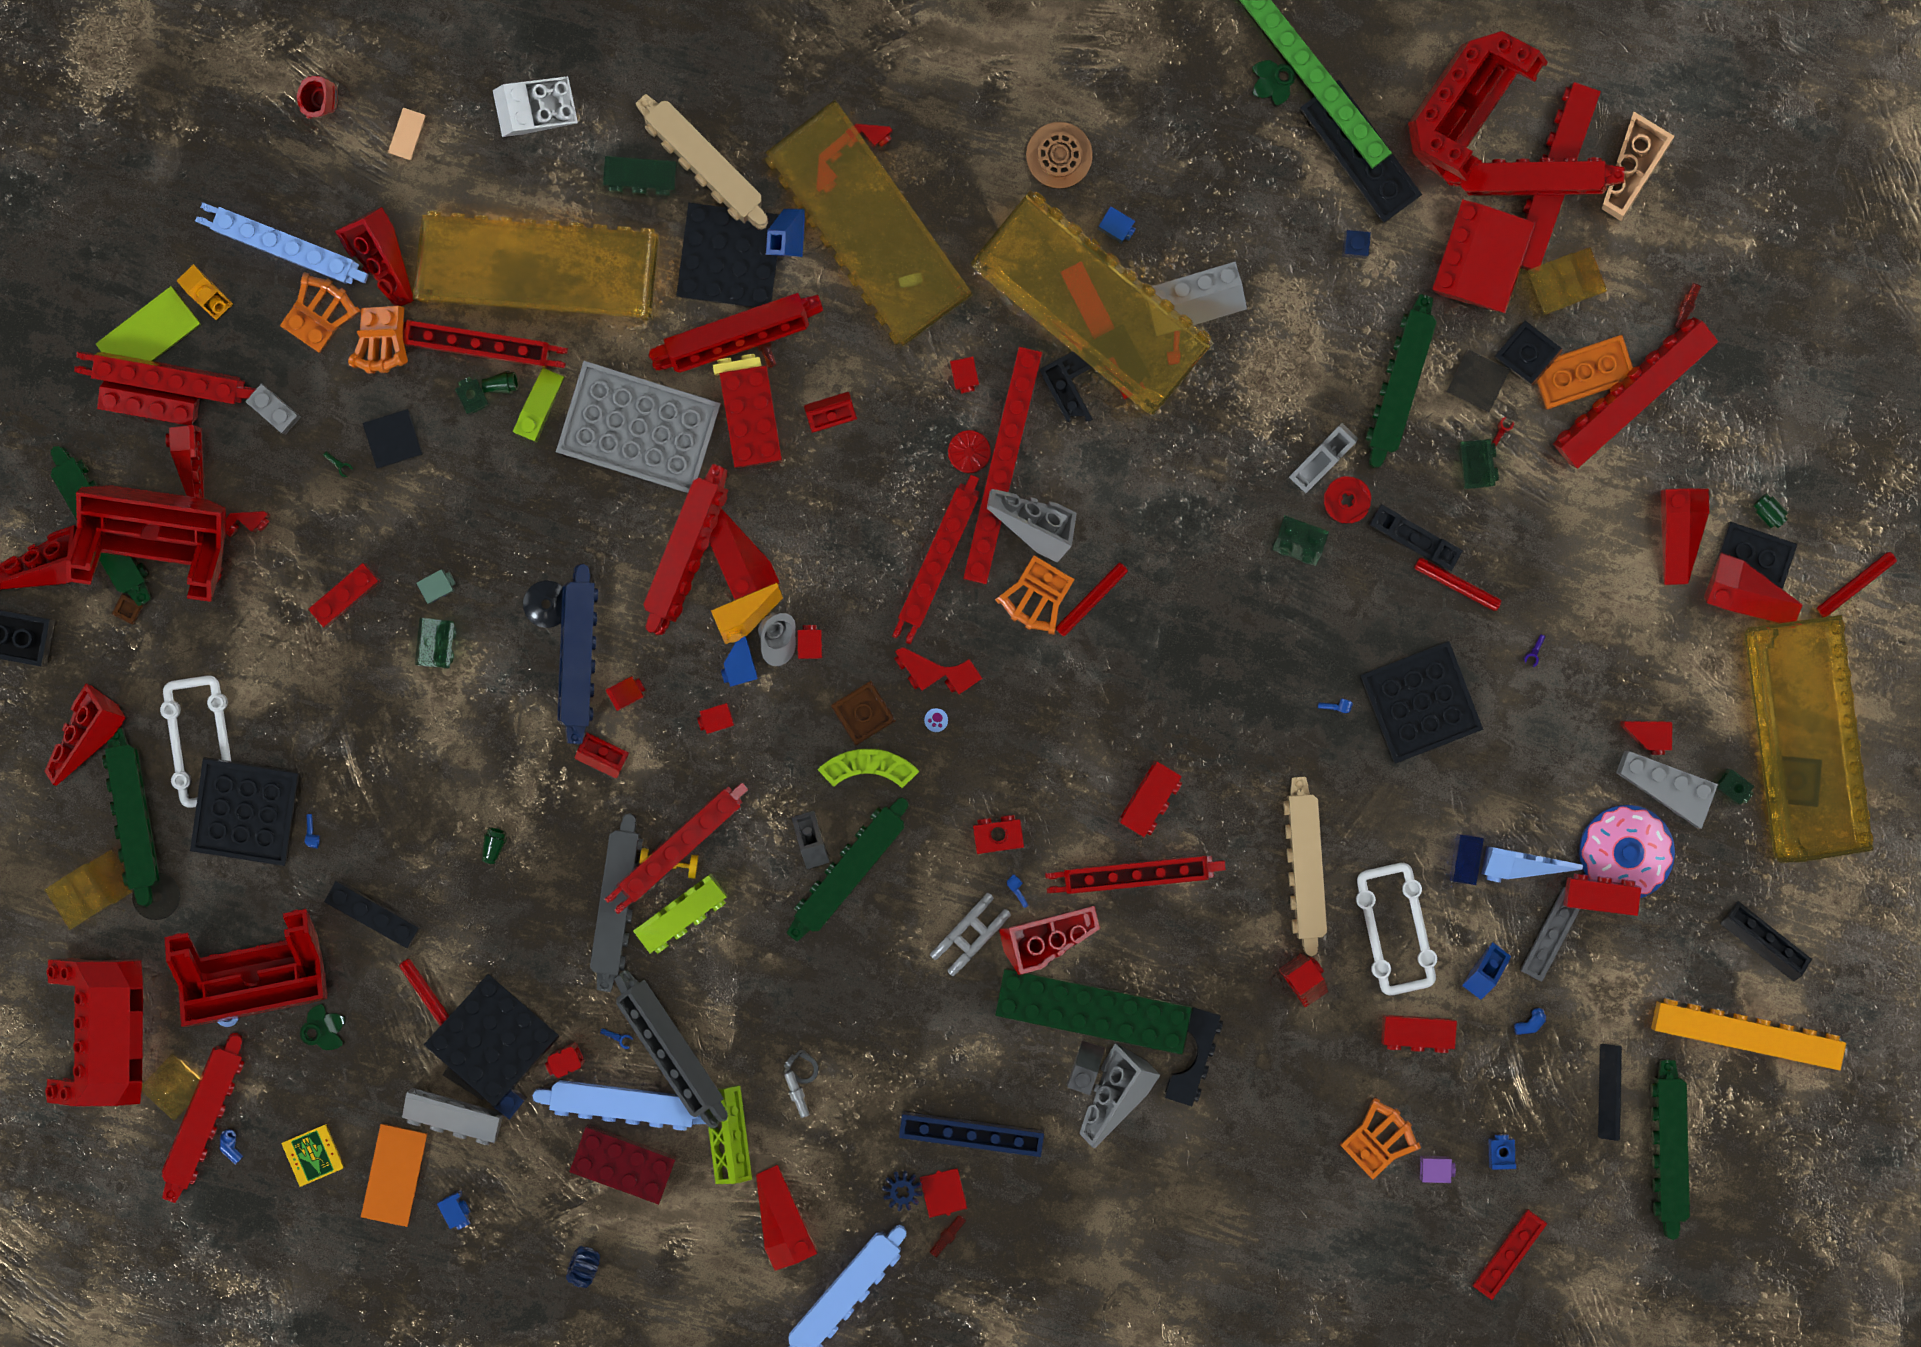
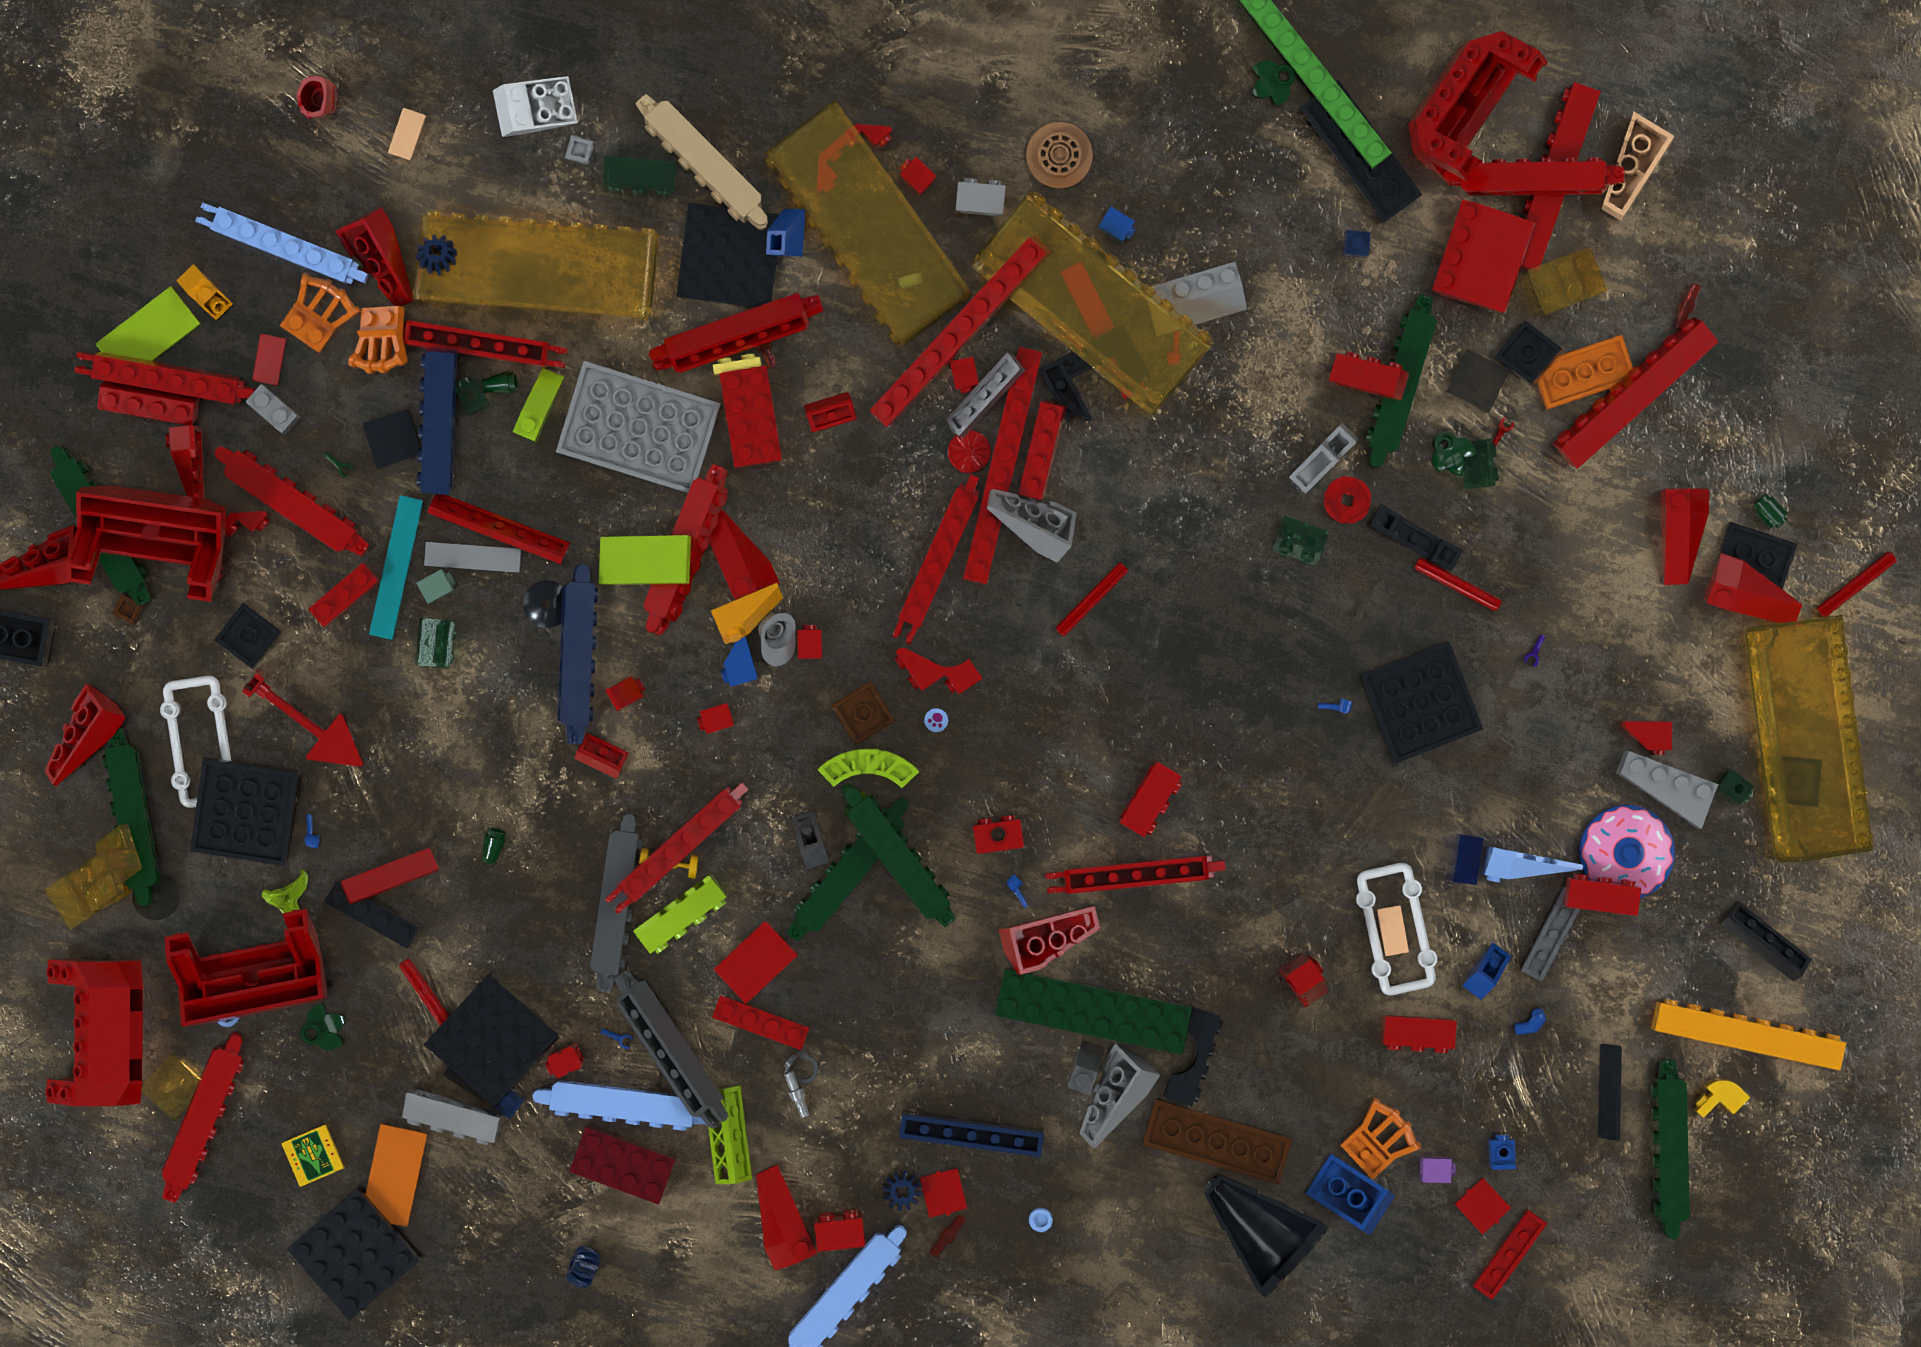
(111, 866): none -> clear yellow bracket
(227, 1146): blue arm -> none
(248, 635): none -> black tile
(269, 359): none -> red slope
(286, 898): none -> lime piece
(290, 502): none -> red hinge
(333, 744): none -> red piece
(353, 1254): none -> black plate
(389, 876): none -> red tile
(396, 567): none -> teal tile
(429, 259): none -> dark blue gear
(438, 420): none -> dark blue brick
(454, 1211): blue brick -> none
(472, 557): none -> light grey tile
(498, 527): none -> red plate
(579, 150): none -> light grey tile
(644, 560): none -> lime tile
(755, 962): none -> red tile
(760, 1022): none -> red plate
(839, 1231): none -> red brick
(896, 856): none -> dark green hinge
(917, 175): none -> red brick
(955, 935): light grey piece -> none
(960, 330): none -> red brick
(980, 198): none -> light grey brick
(985, 394): none -> flat silver plate
(1040, 1219): none -> light blue tile
(1042, 449): none -> red brick
(1045, 581): orange plate -> none
(1217, 1141): none -> reddish brown plate
(1263, 1231): none -> black cone
(1306, 865): tan hinge -> none
(1350, 1194): none -> blue slope
(1369, 375): none -> red brick
(1392, 930): none -> light nougat tile
(1454, 455): none -> dark green plate
(1482, 1205): none -> red piece
(1721, 1091): none -> yellow brick

